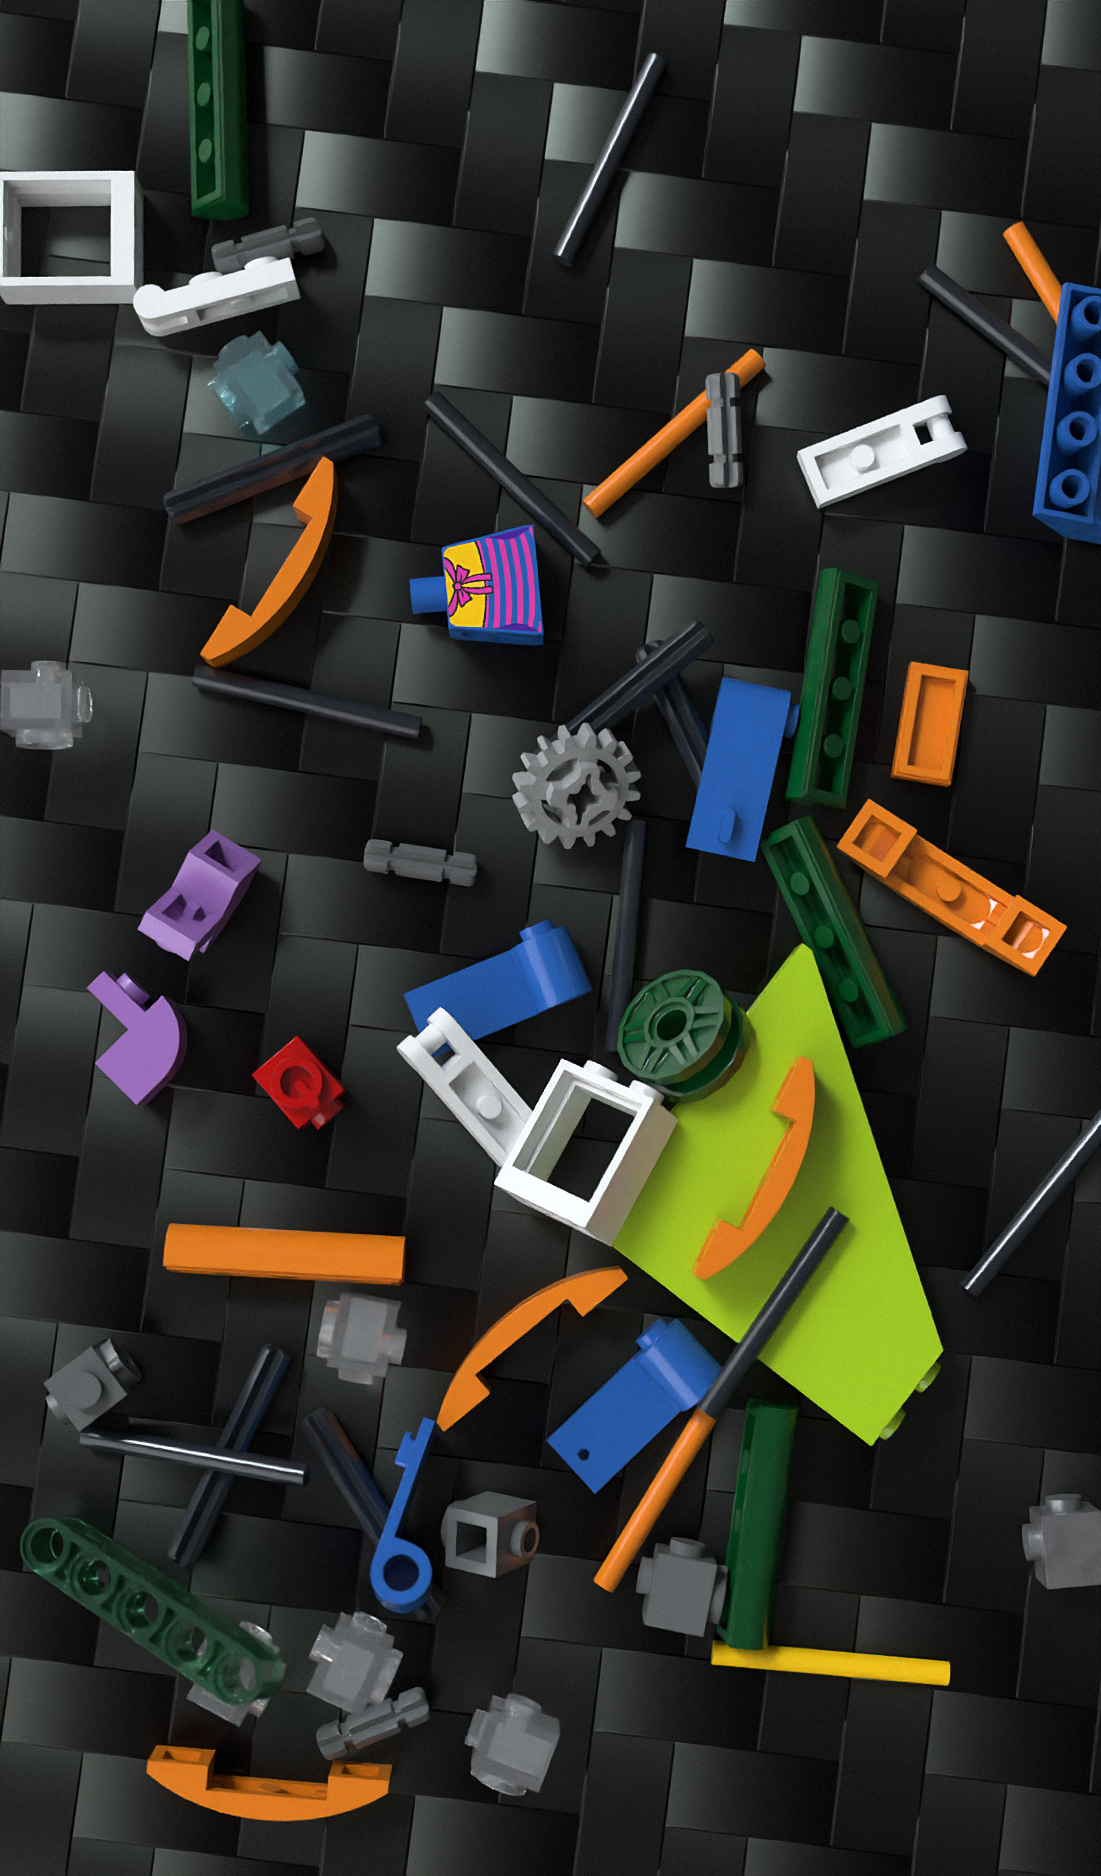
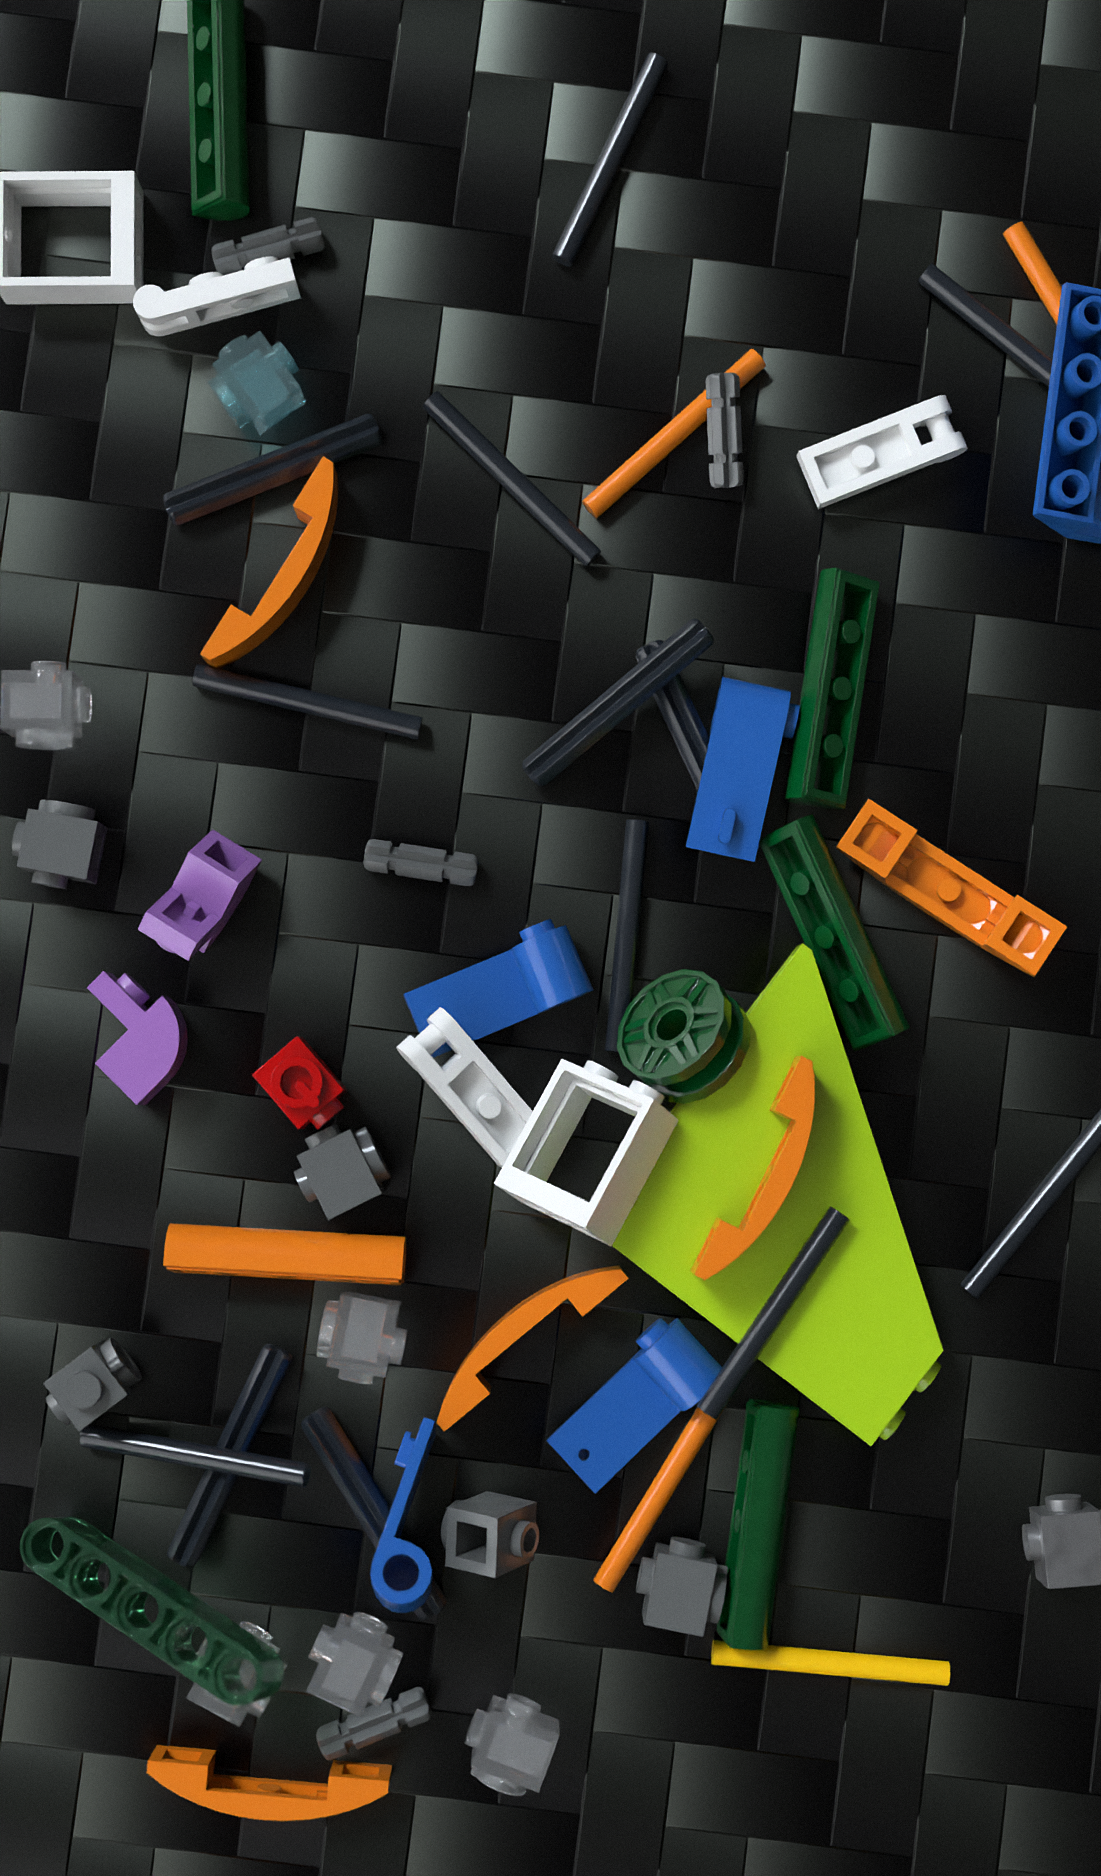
(60, 844): none -> dark grey brick
(341, 1169): none -> dark grey brick
(487, 589): torso -> none
(574, 784): light grey gear -> none
(929, 724): orange tile -> none

